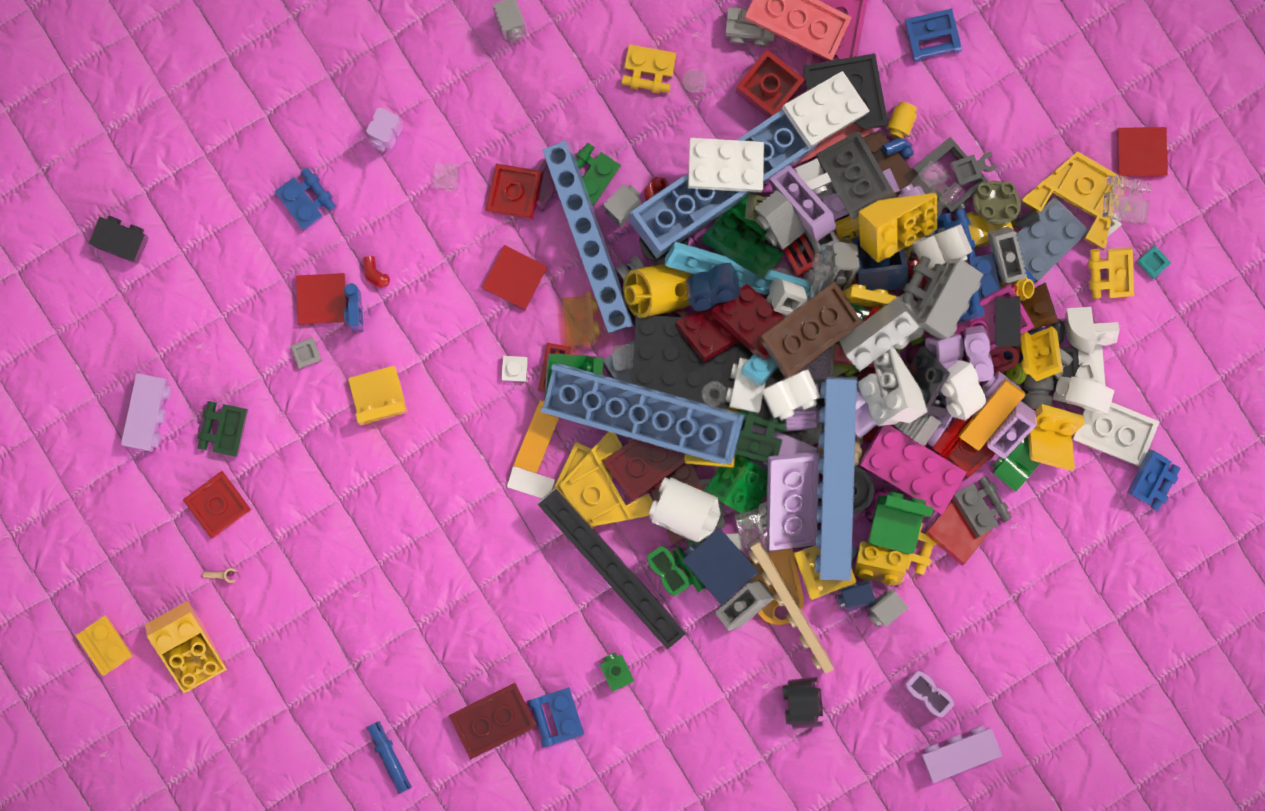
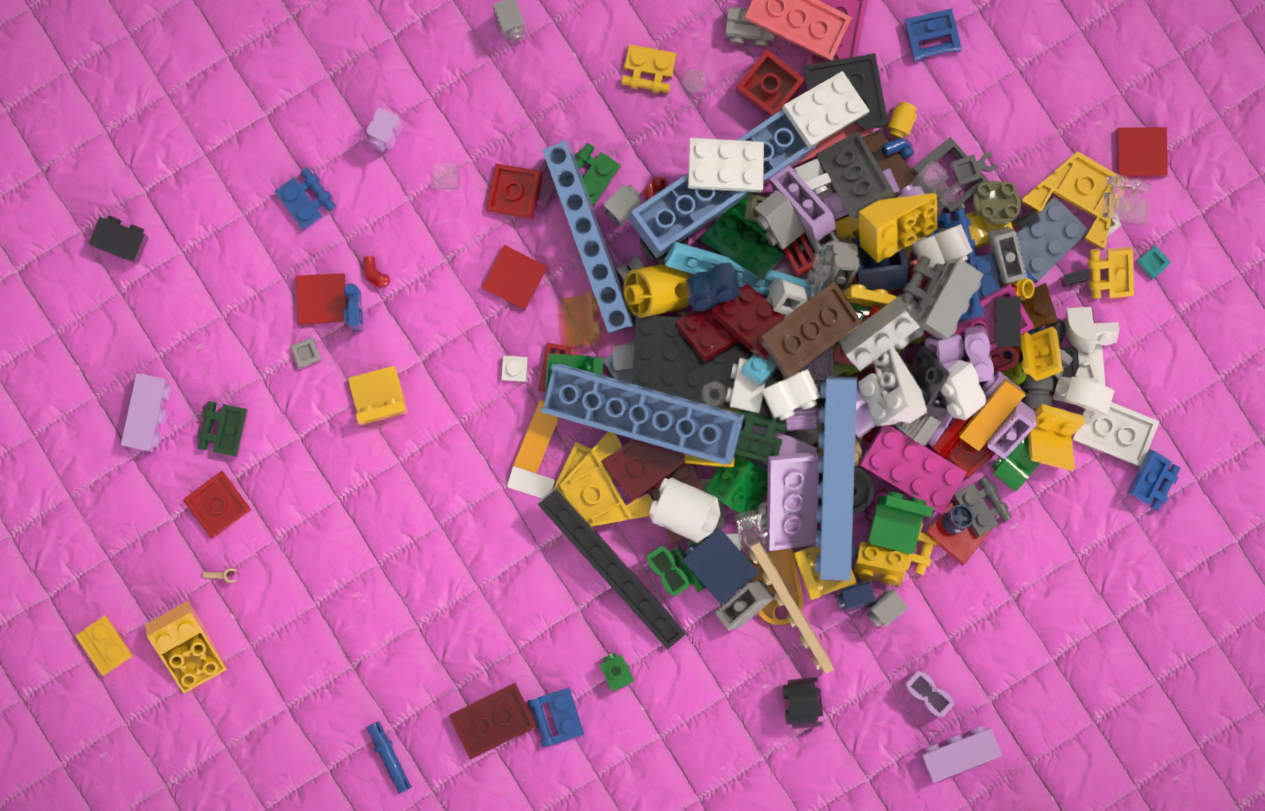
(963, 517): none -> dark blue wheel
(1075, 278): none -> black tile

